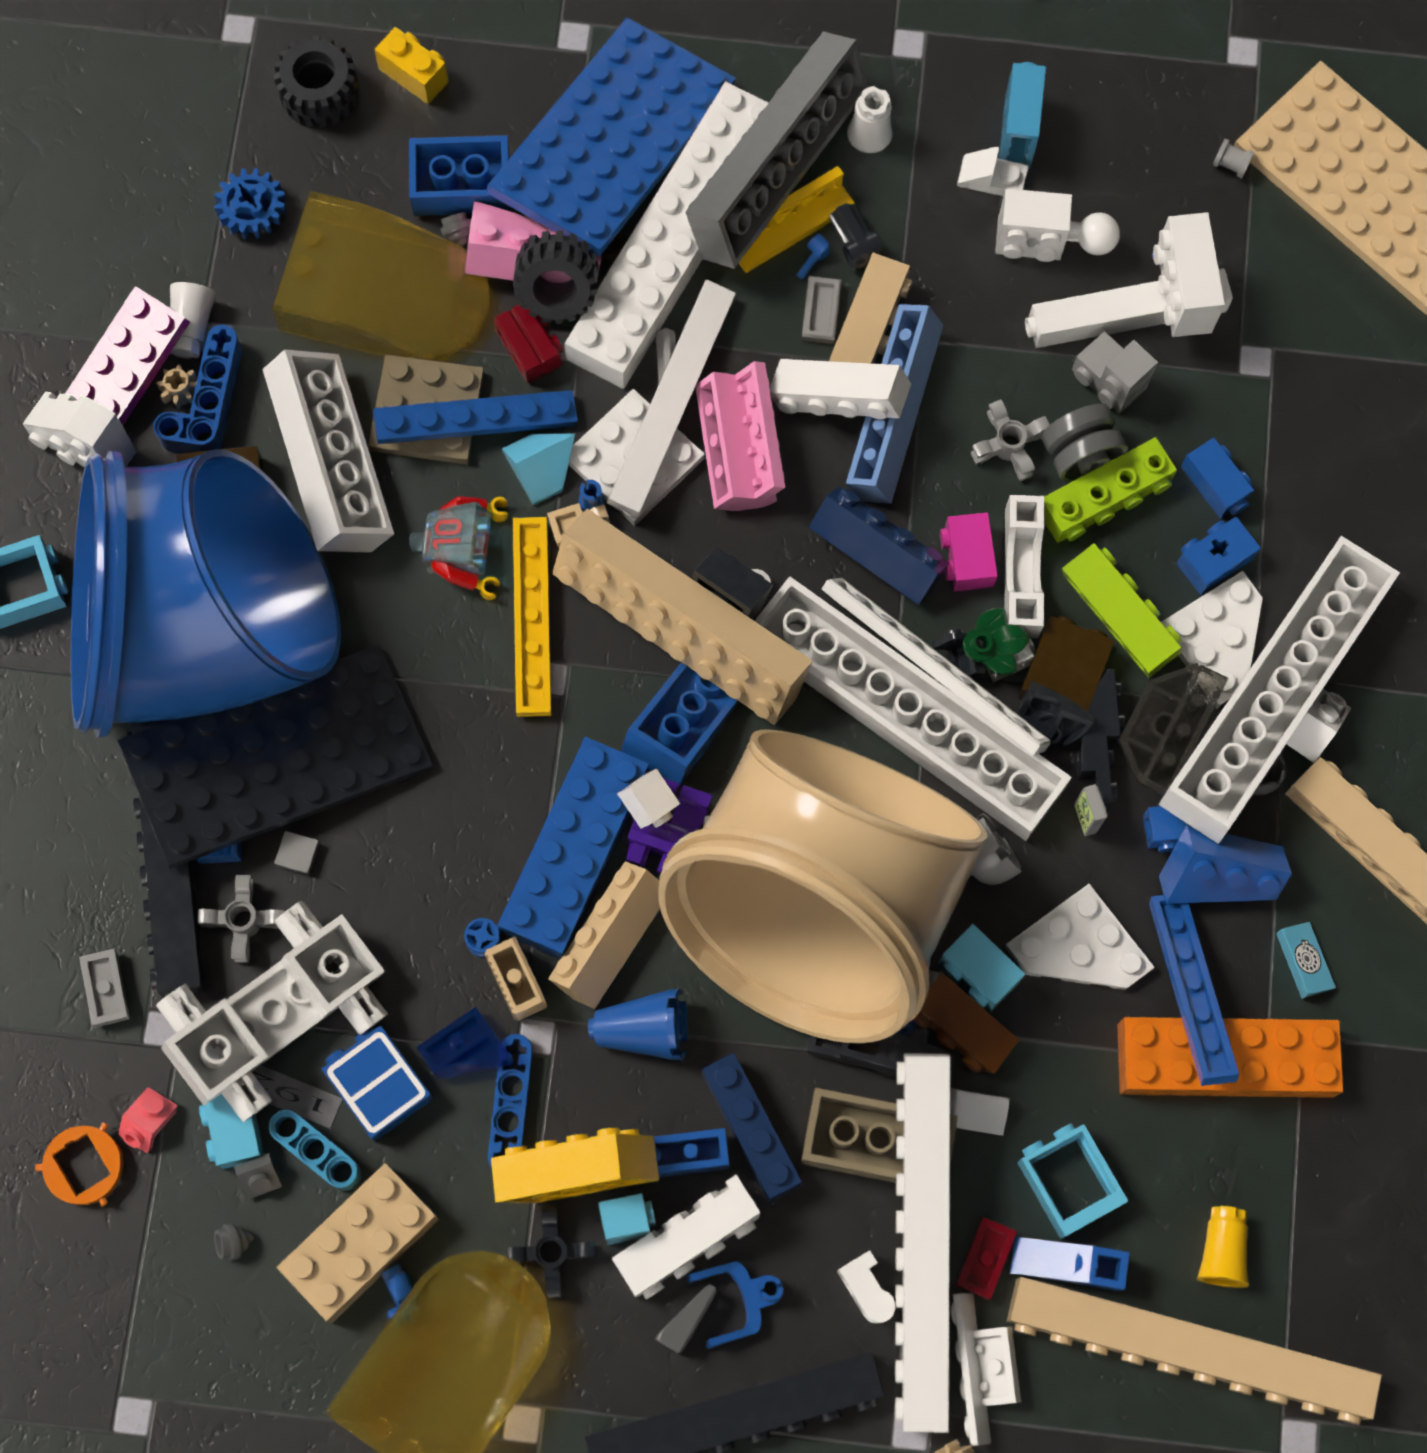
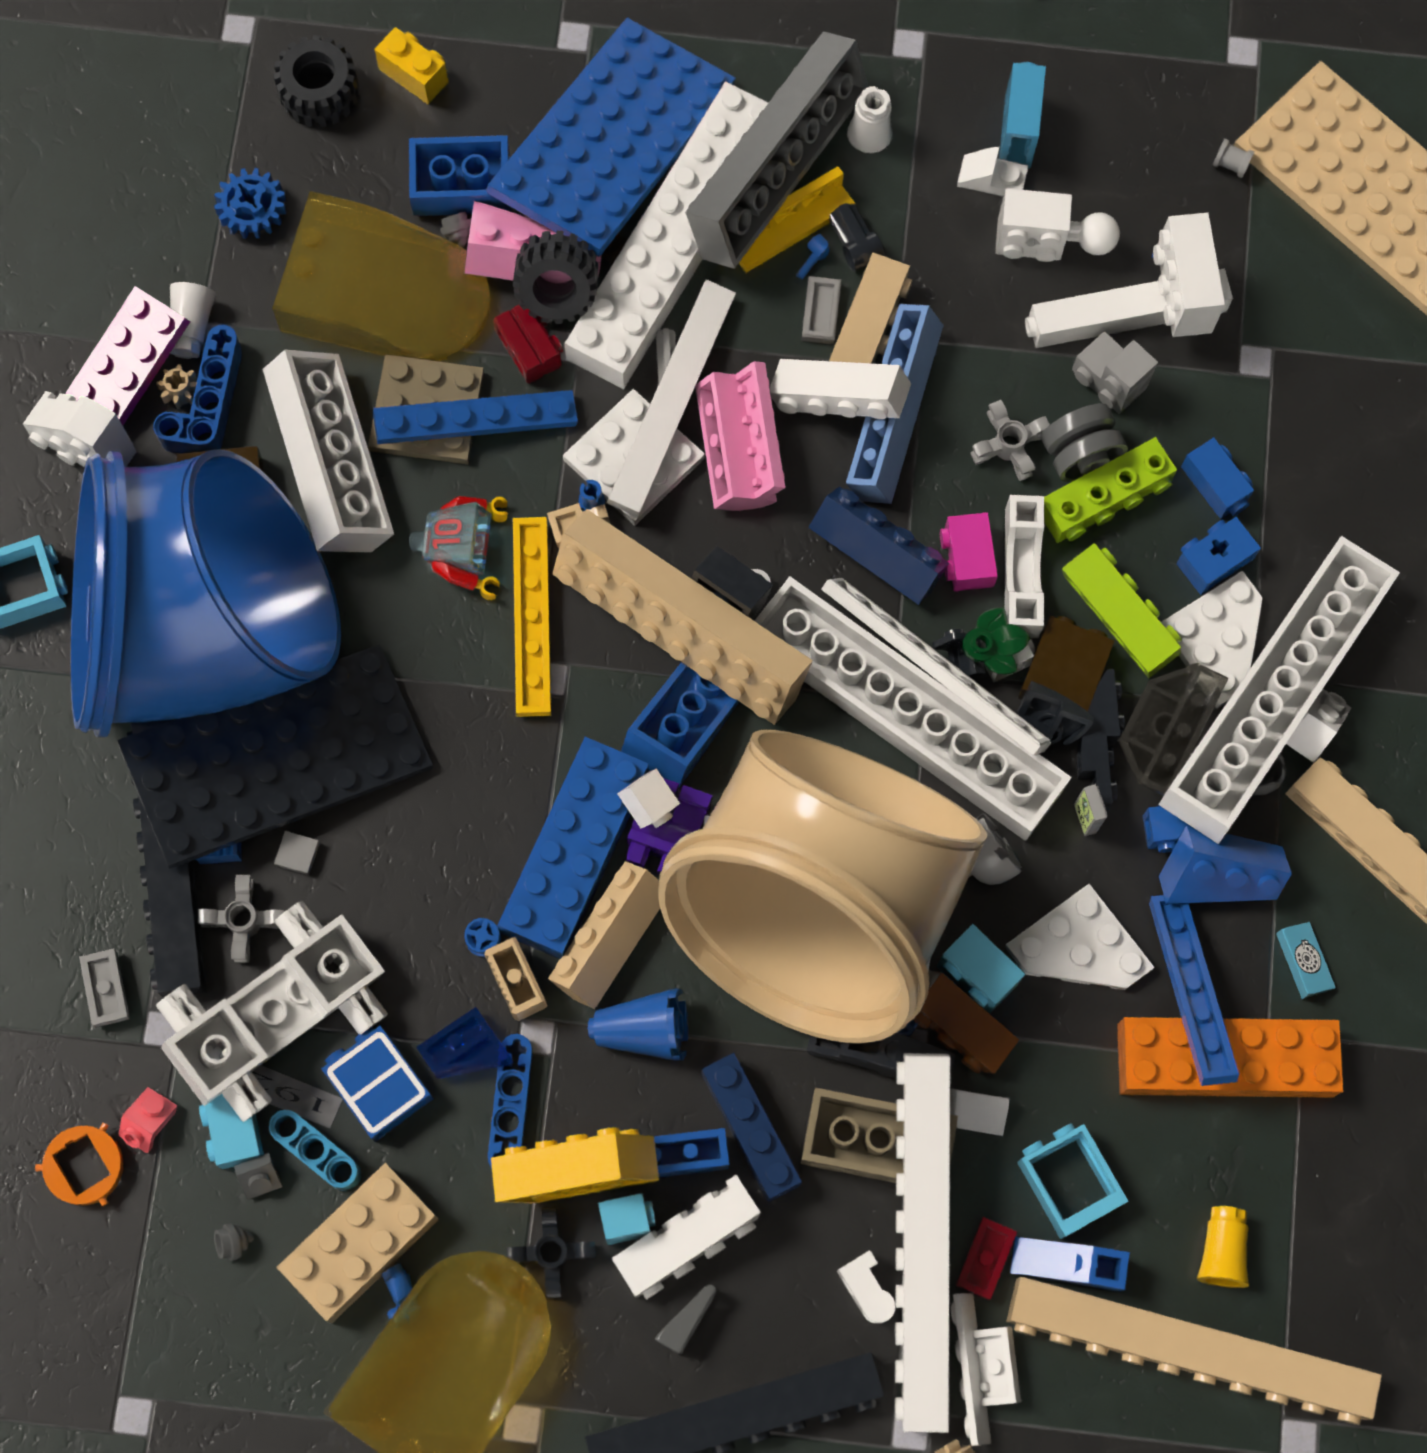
(540, 463): medium azure slope -> none
(752, 1295): blue piece -> none

